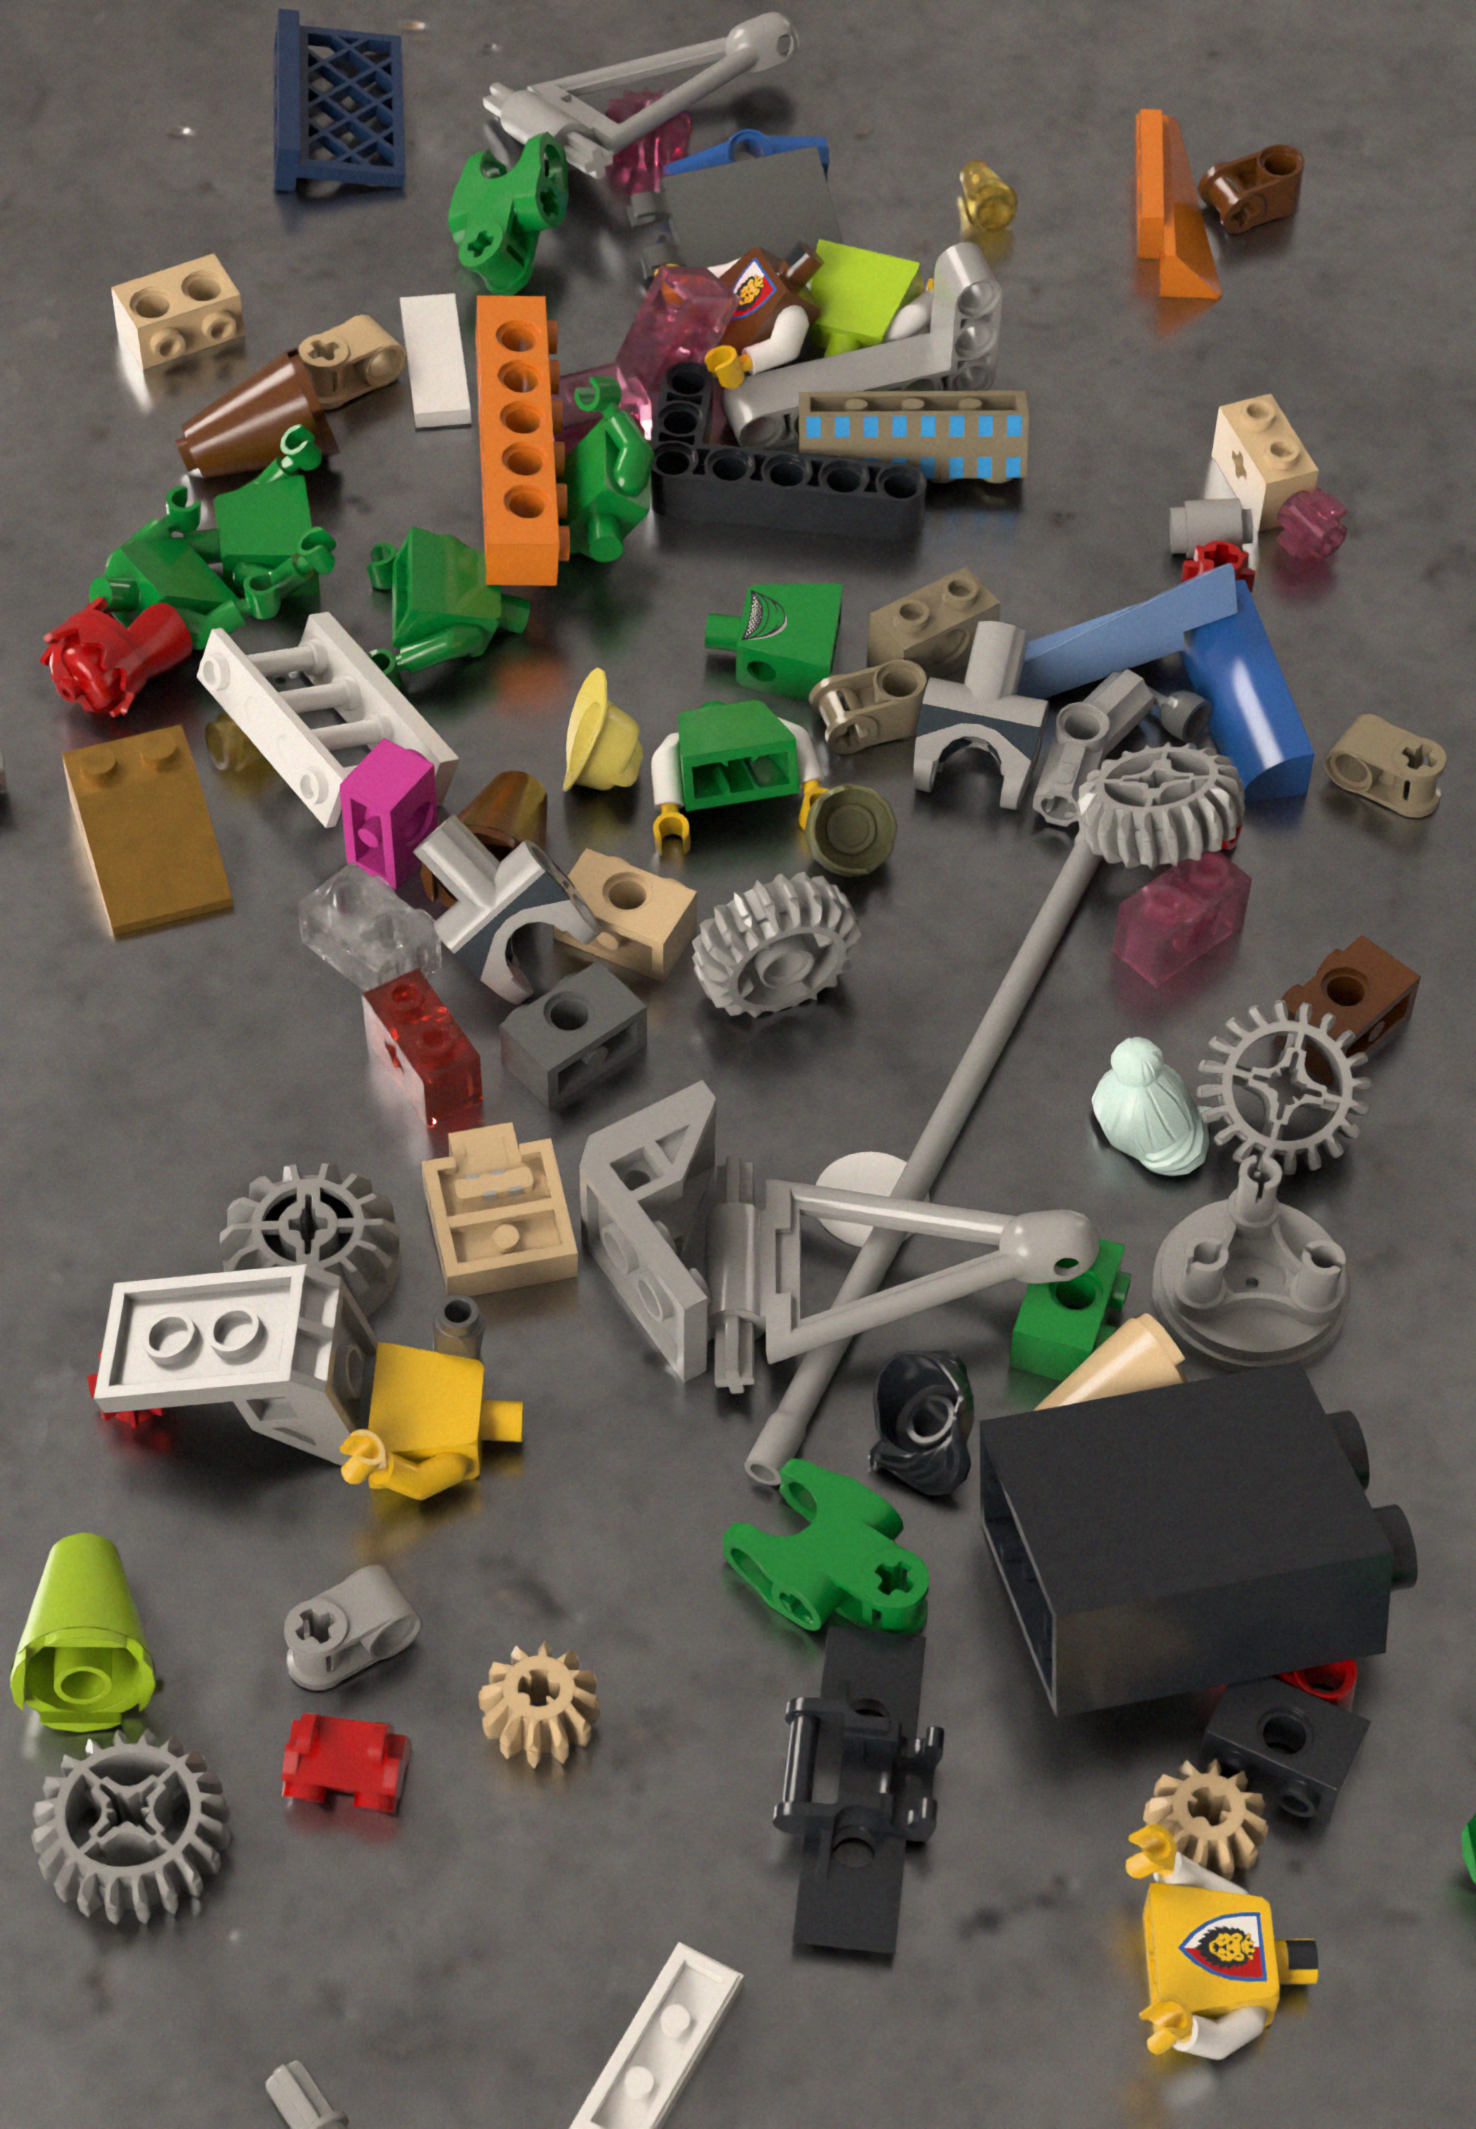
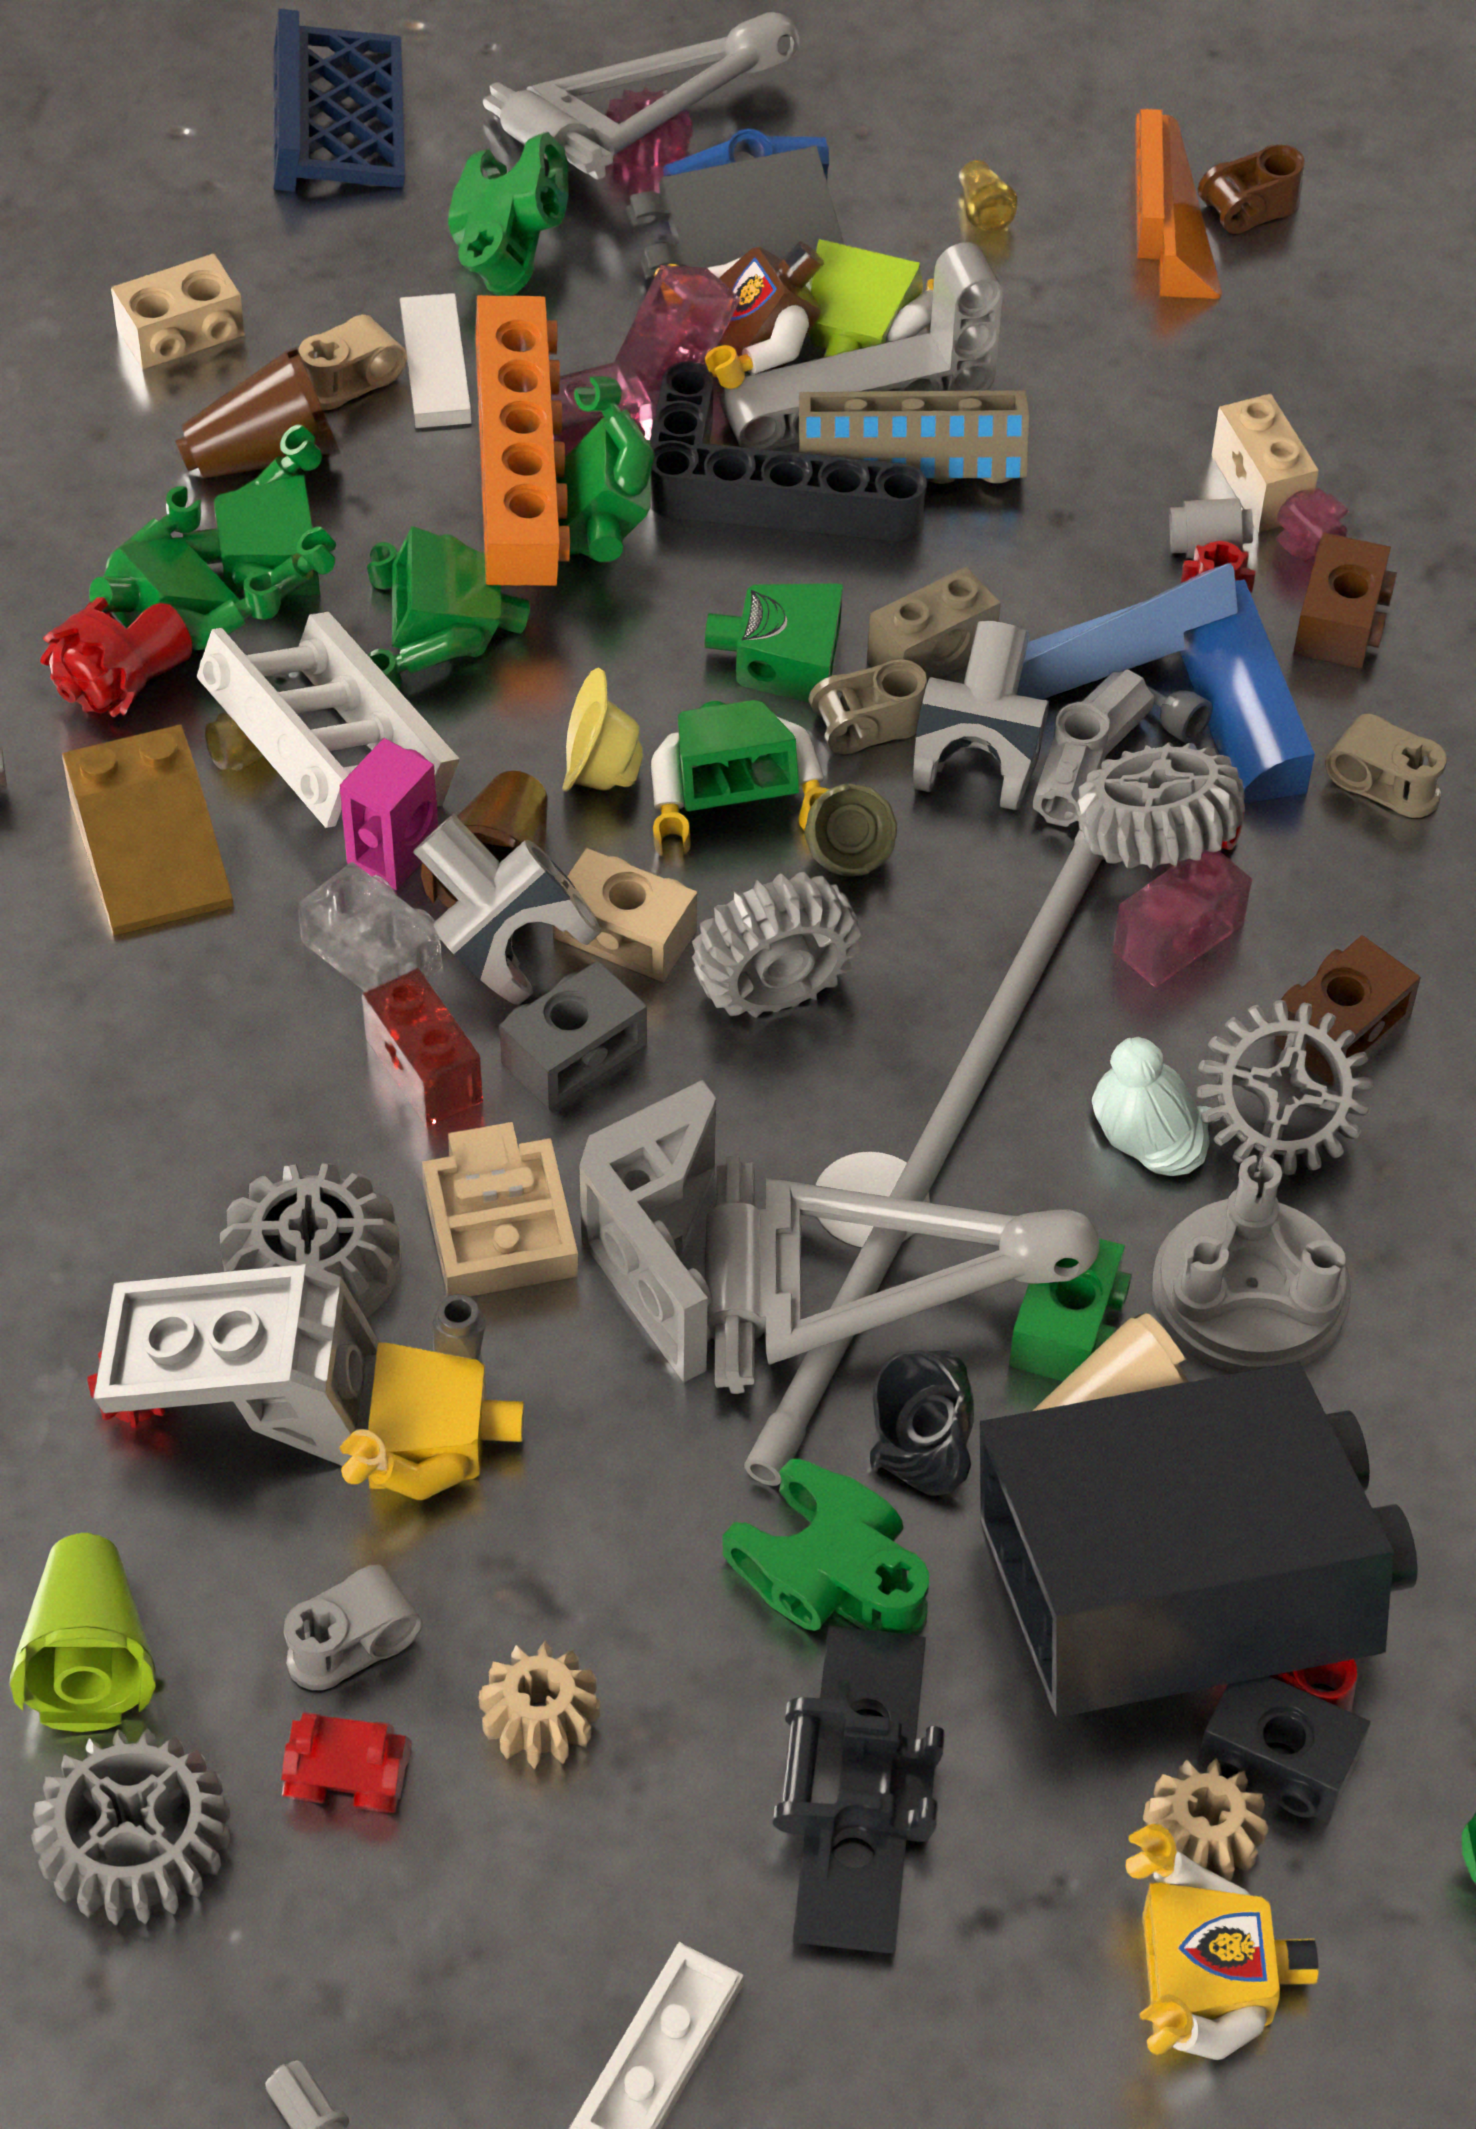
(1343, 601): none -> reddish brown brick

